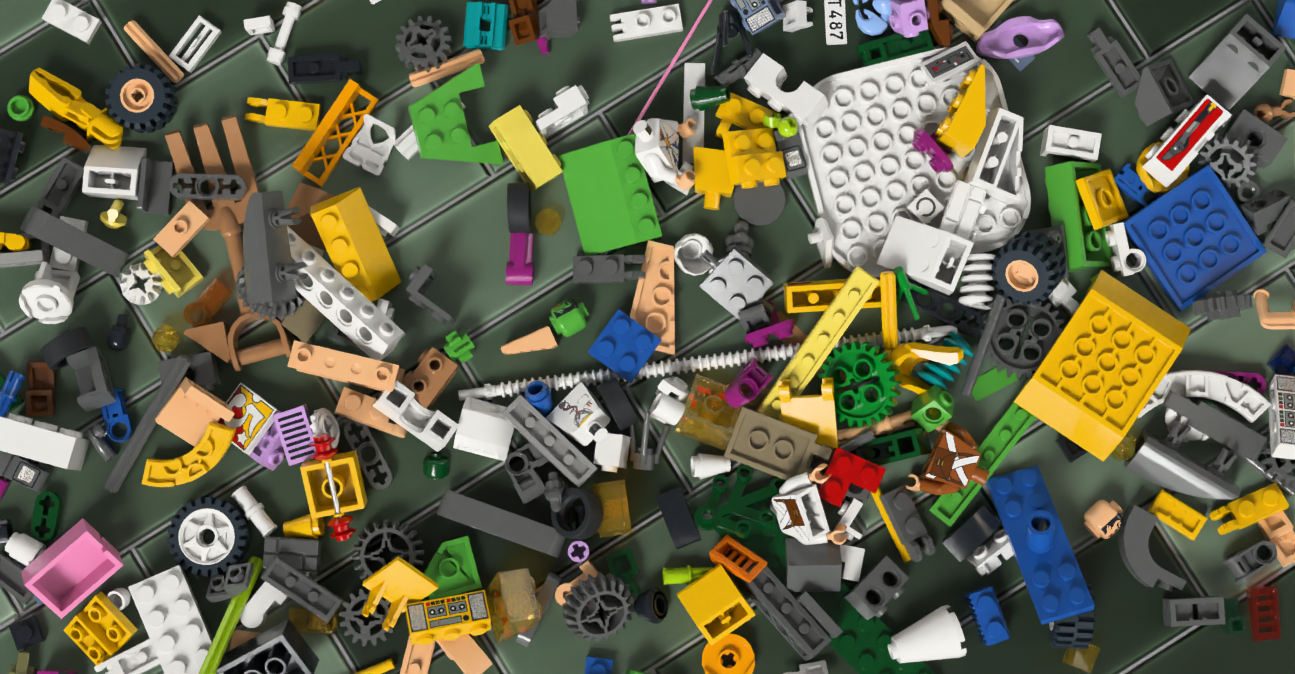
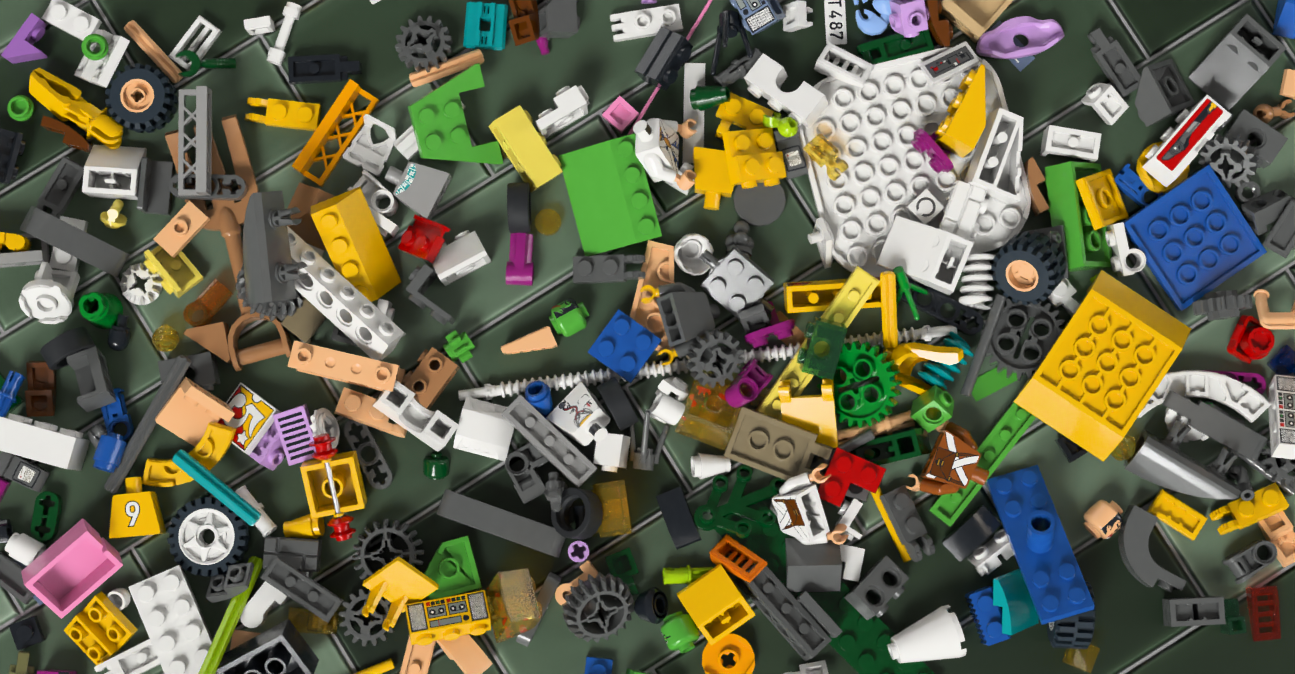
(21, 46): none -> medium lavender slope
(95, 38): none -> bright green plate
(102, 70): none -> white slope
(108, 309): none -> green plant
(109, 452): none -> blue brick
(135, 512): none -> yellow torso
(201, 141): none -> light grey fence
(207, 63): none -> dark green piece
(216, 487): none -> teal axle
(374, 193): none -> white piece
(419, 187): none -> light grey torso
(423, 239): none -> red plate
(460, 257): none -> white slope
(620, 114): none -> bright pink plate
(664, 58): none -> black brick
(680, 632): none -> bright green head
(683, 316): none -> dark grey torso
(705, 358): none -> dark grey gear
(823, 363): none -> clear green brick
(824, 153): none -> clear yellow plate
(840, 55): none -> white slope
(1017, 606): none -> teal slope
(1034, 179): none -> medium nougat slope
(1105, 102): none -> white bracket
(1242, 480): none -> dark grey arm
(1251, 342): none -> red piece

